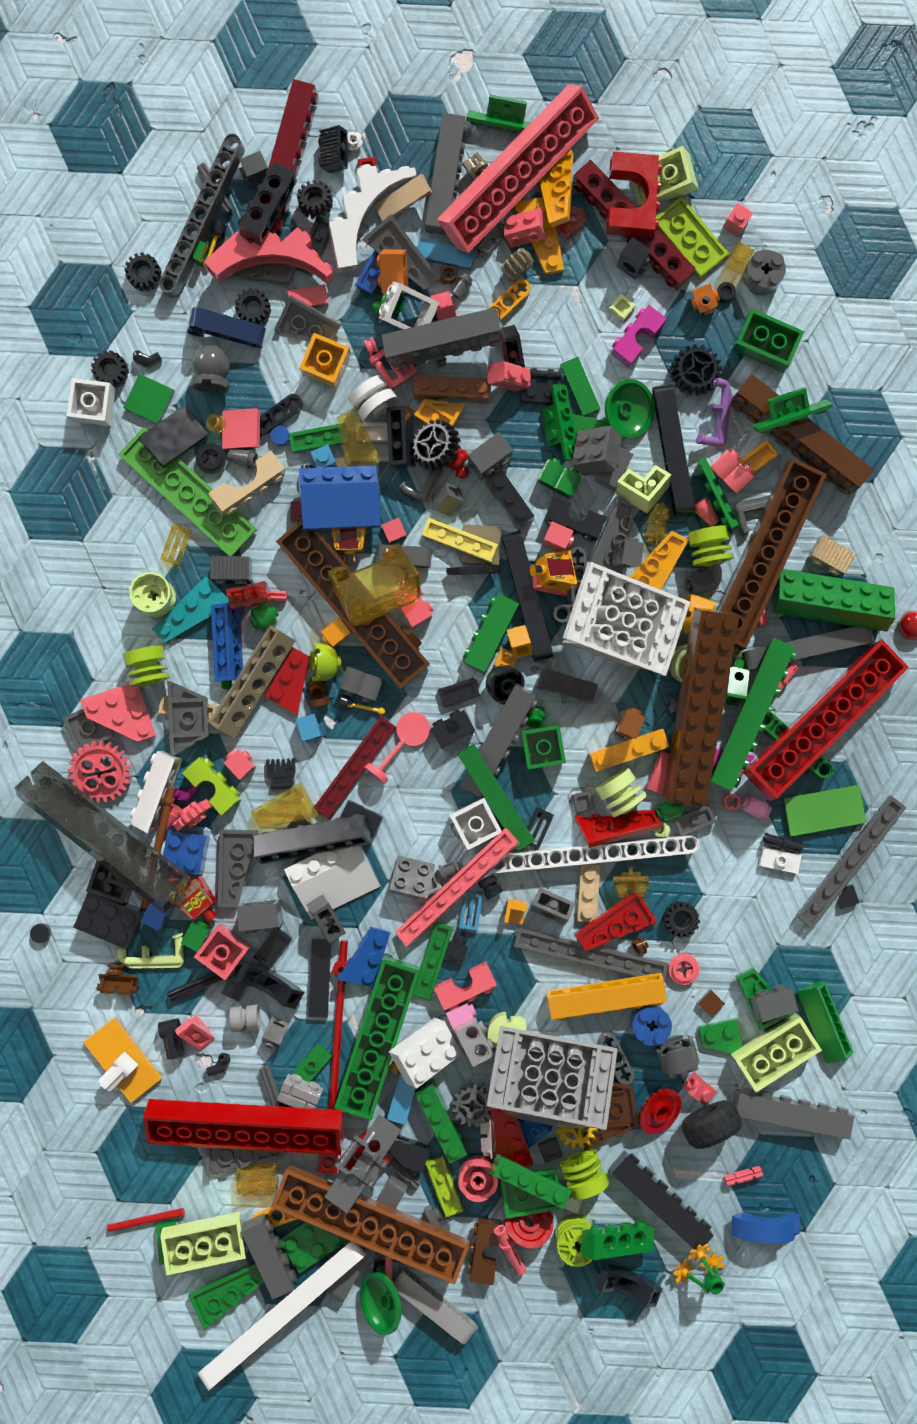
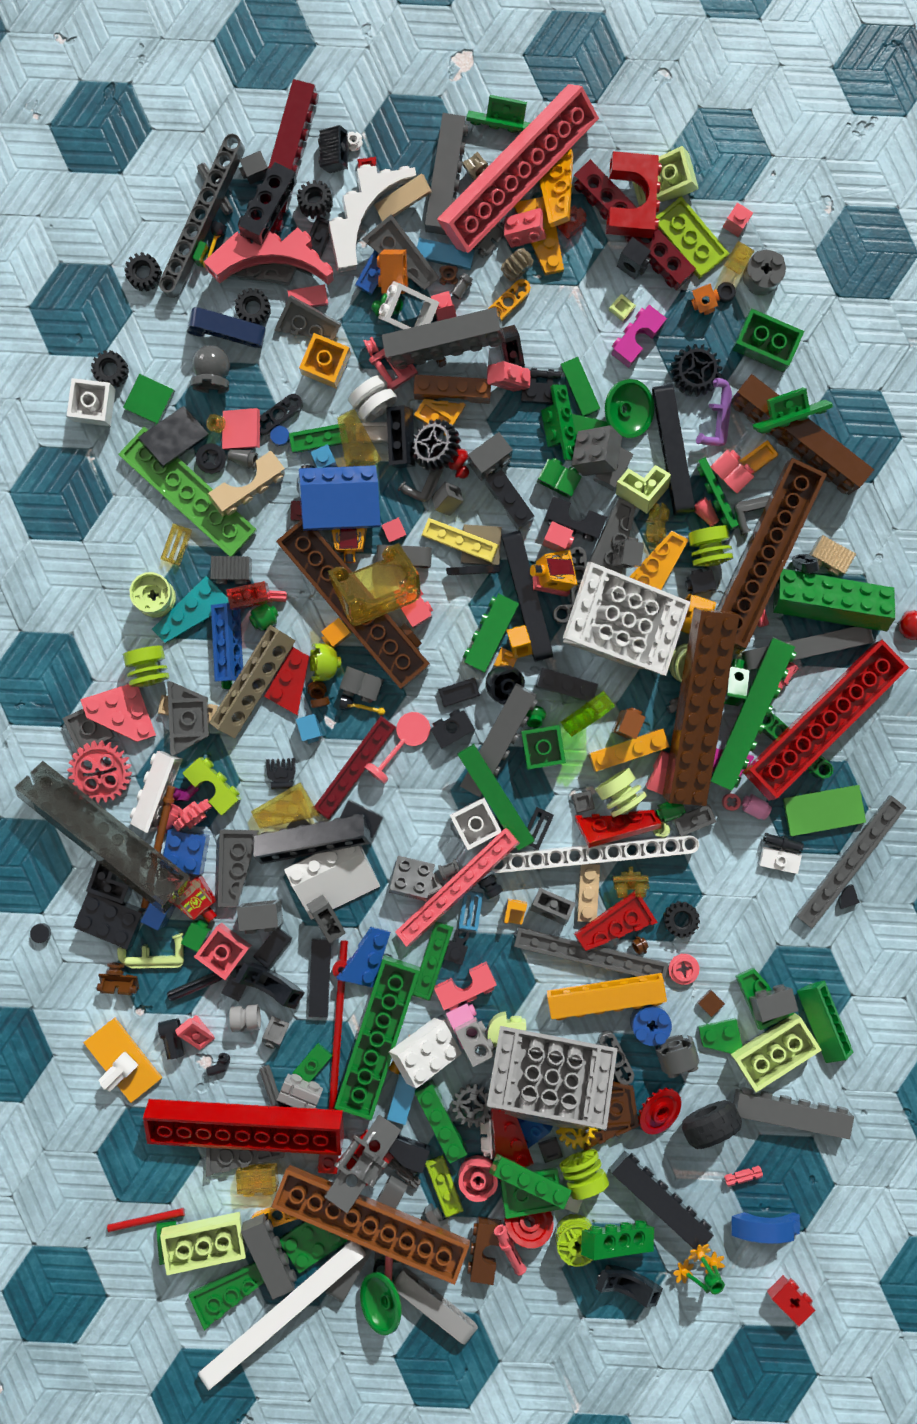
(145, 360): black arm -> none
(239, 763): coral brick -> none
(587, 713): none -> clear neon green brick
(699, 1089): coral bracket -> none
(800, 1308): none -> red brick
(805, 563): none -> black beam

